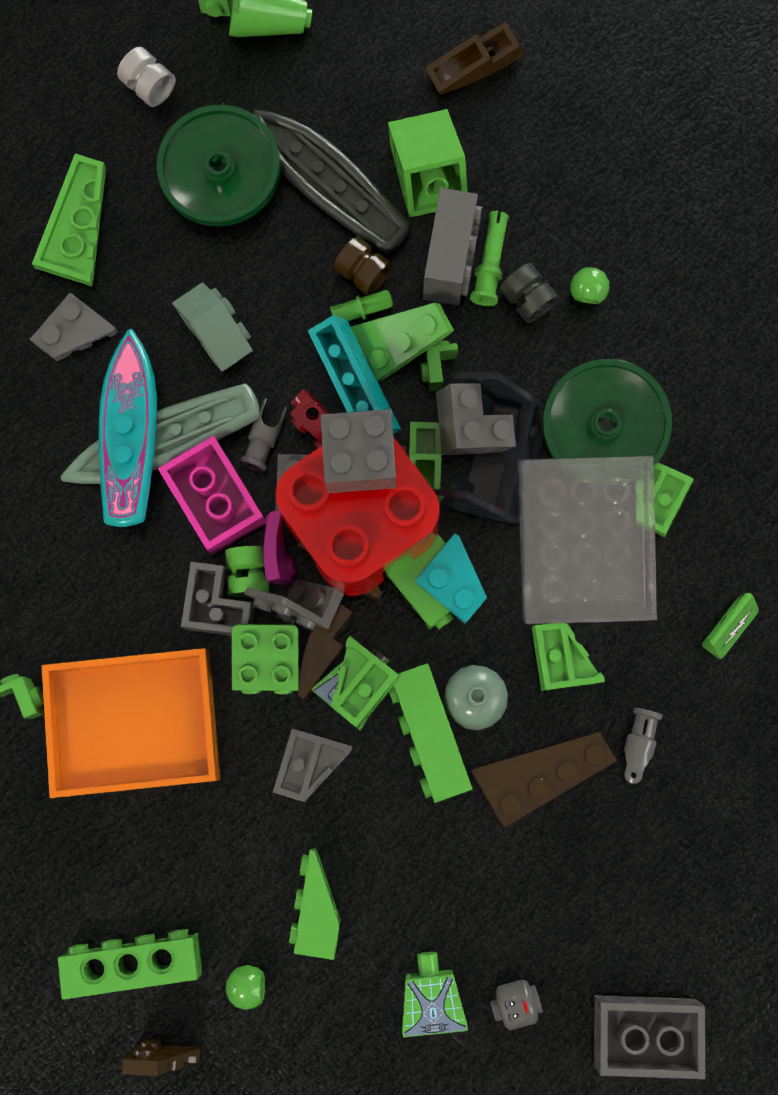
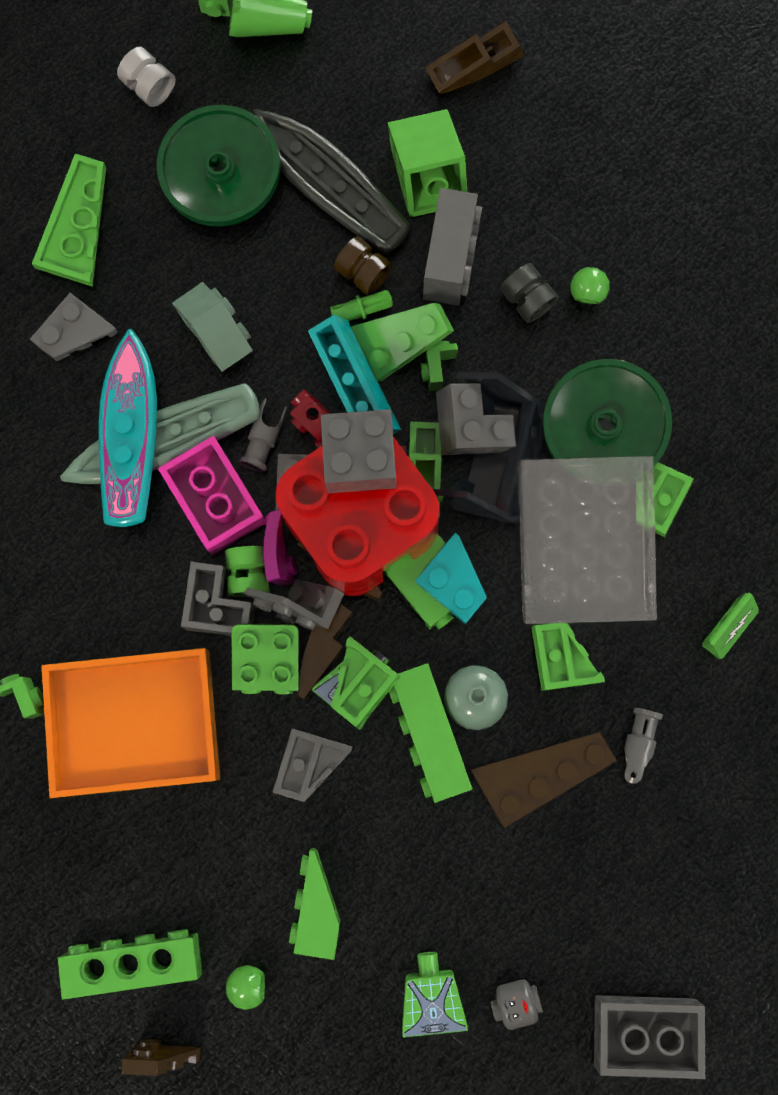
(488, 271): bright green pin -> none

